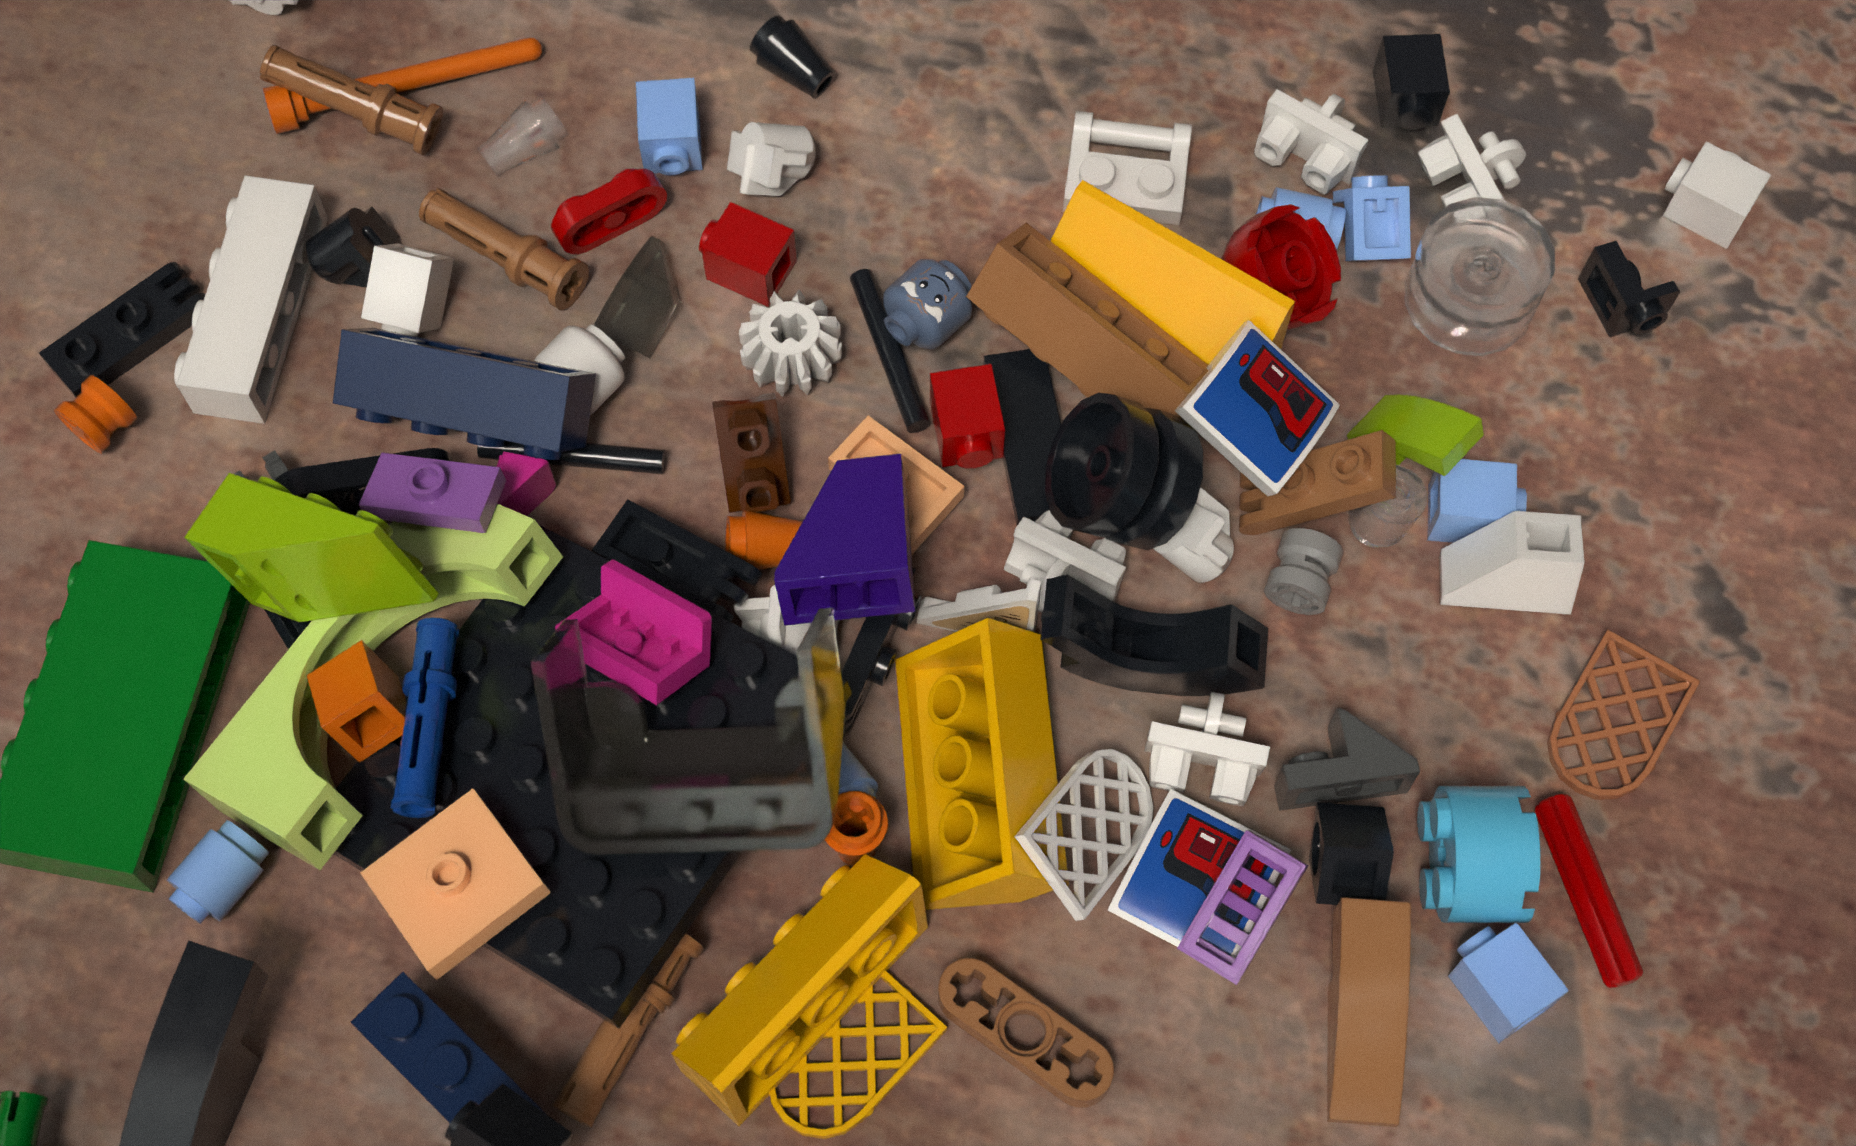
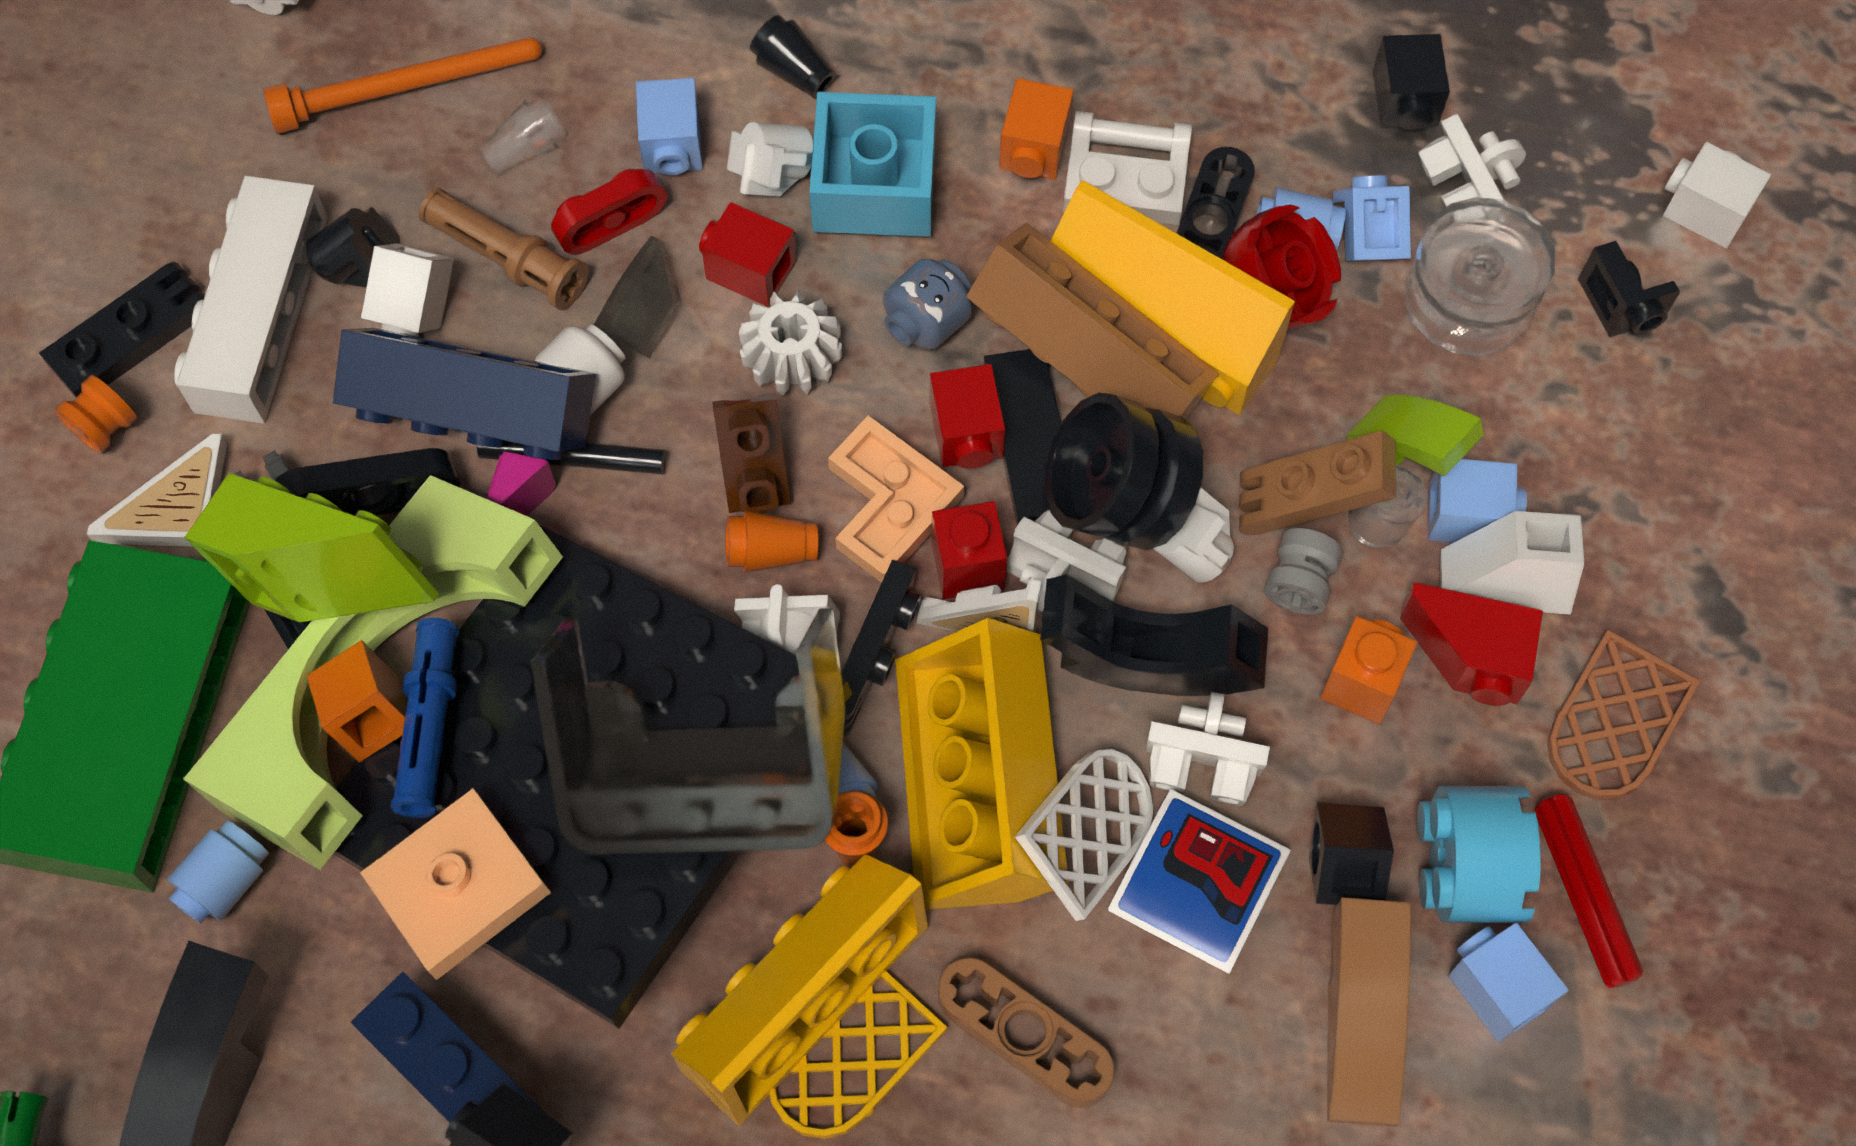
(168, 503): none -> tile
(376, 107): medium nougat pin -> none
(433, 492): medium lavender plate -> none
(613, 1047): medium nougat pin -> none
(643, 634): dark pink bracket -> none
(676, 559): black hinge -> none
(851, 546): dark purple slope -> none
(873, 164): none -> medium azure brick
(889, 352): black bar -> none
(968, 548): none -> red brick
(1035, 129): none -> orange brick
(1205, 201): none -> black beam
(1258, 409): slope -> none
(1272, 856): medium lavender slope -> none
(1314, 135): white hips -> none
(1361, 768): dark grey slope -> none
(1369, 668): none -> orange brick
(1475, 641): none -> red slope

